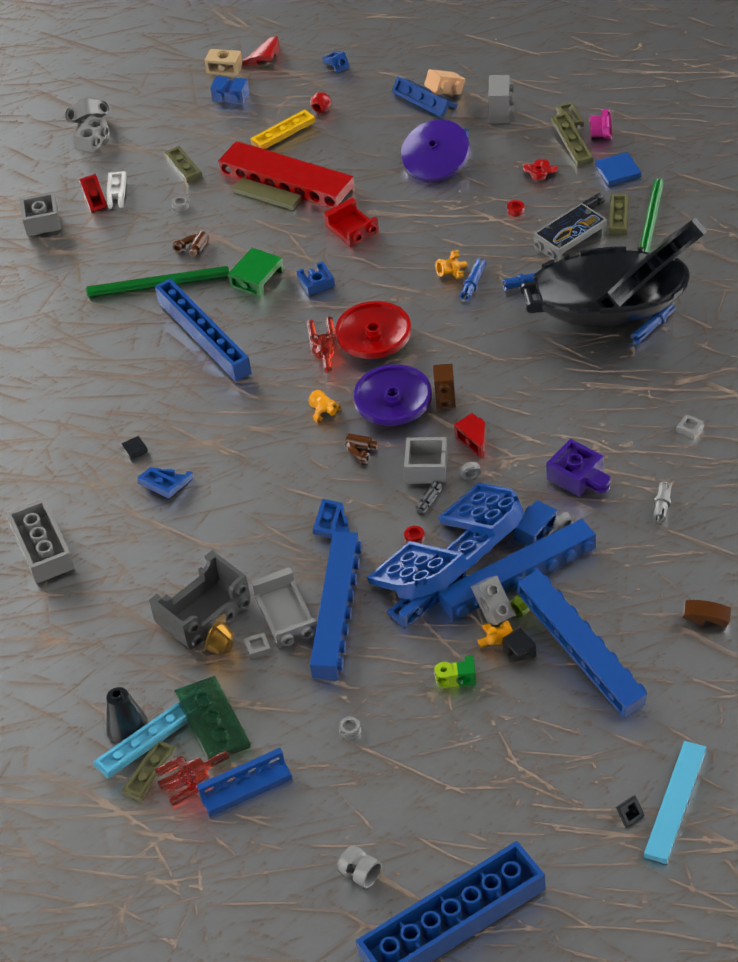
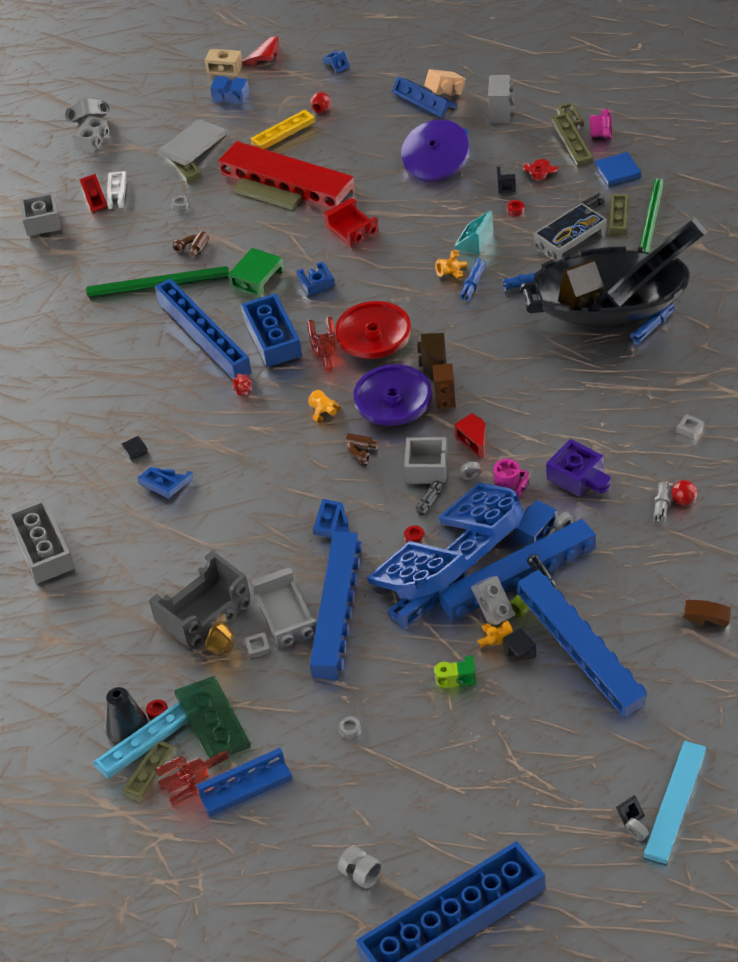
(155, 708): none -> red tile
(192, 142): none -> light grey tile
(242, 384): none -> red plant
(271, 330): none -> blue brick
(432, 352): none -> dark brown slope
(476, 234): none -> teal slope
(506, 183): none -> black panel
(508, 474): none -> dark pink piece
(535, 562): none -> black axle
(581, 286): none -> dark brown slope
(636, 829): none -> light grey tile
(684, 492): none -> red piece

